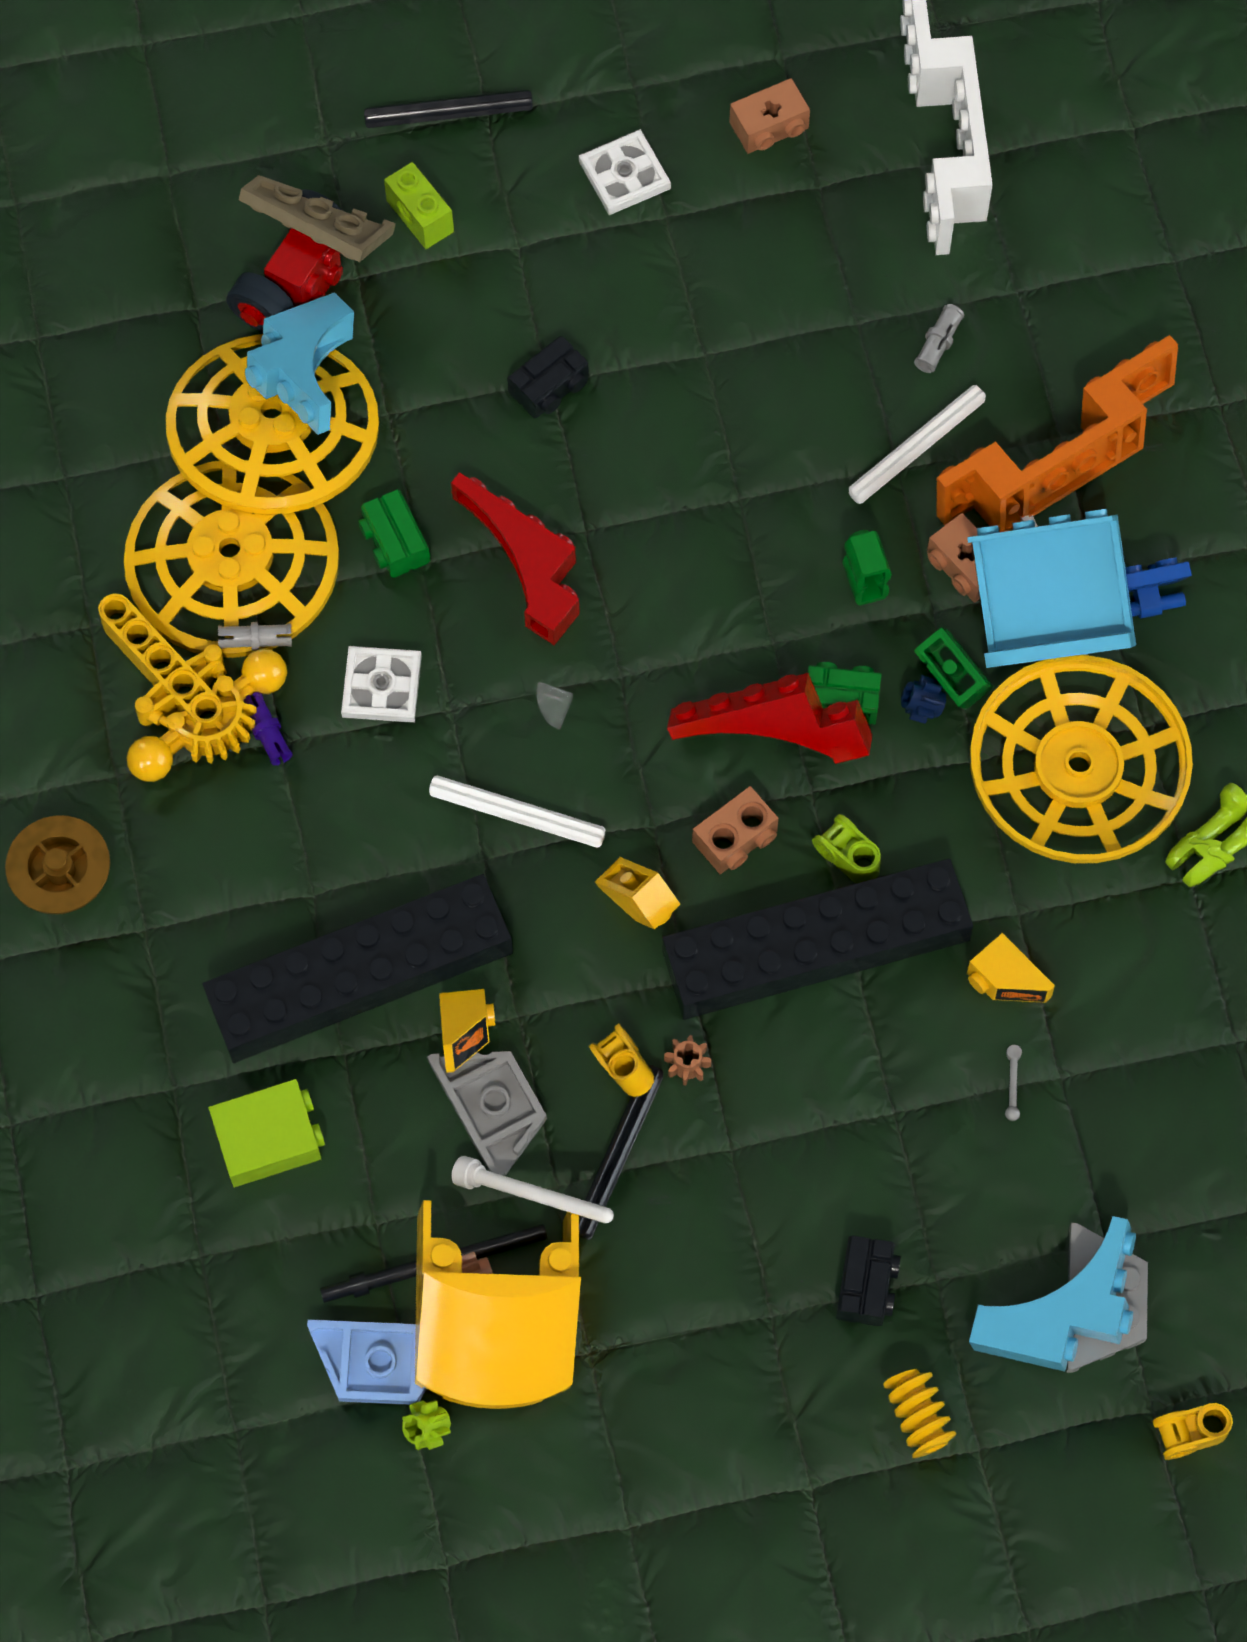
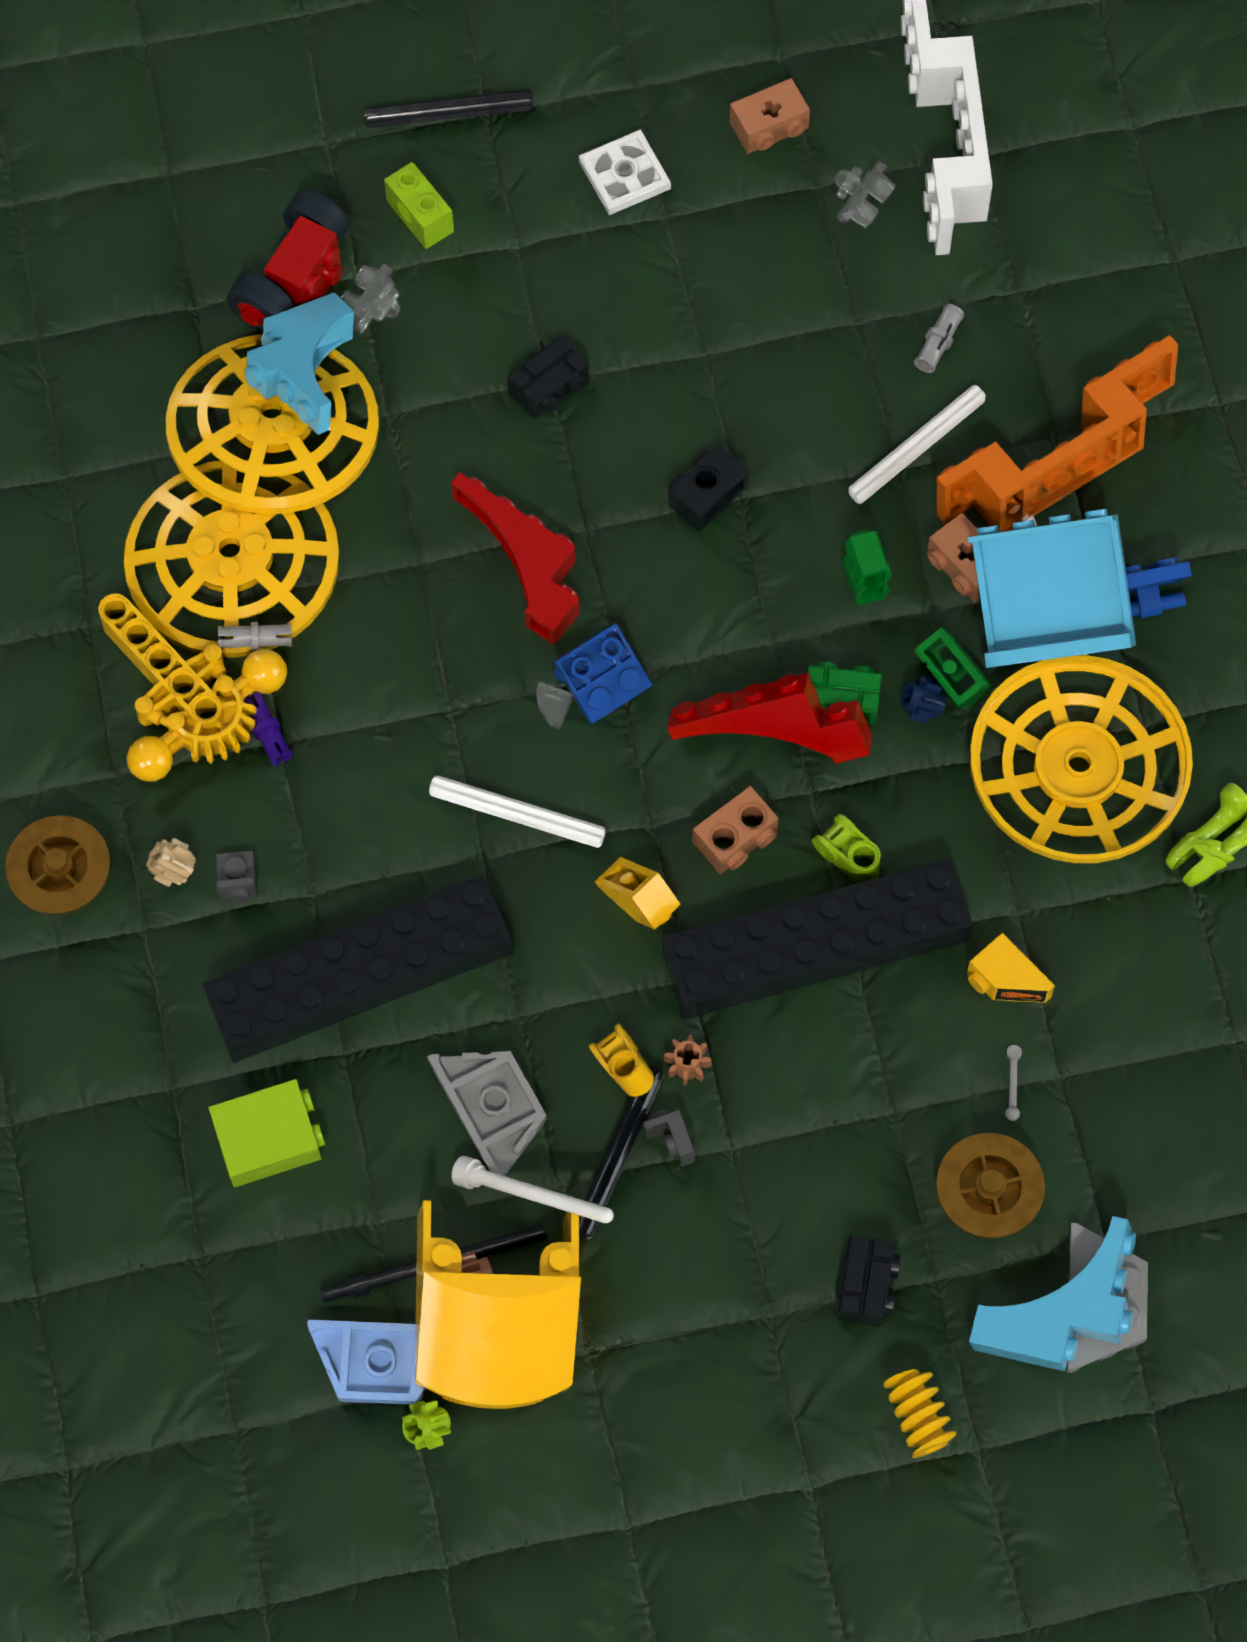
(171, 862): none -> tan gear
(236, 876): none -> dark grey bracket
(316, 218): dark tan wing -> none
(377, 300): none -> clear hips
(381, 684): white piece -> none
(394, 534): green brick -> none
(464, 1025): yellow slope -> none
(601, 673): none -> blue plate
(677, 1140): none -> dark grey bracket
(701, 505): none -> black brick
(857, 206): none -> clear hips
(990, 1185): none -> pearl gold wheel
(1190, 1430): yellow piece -> none

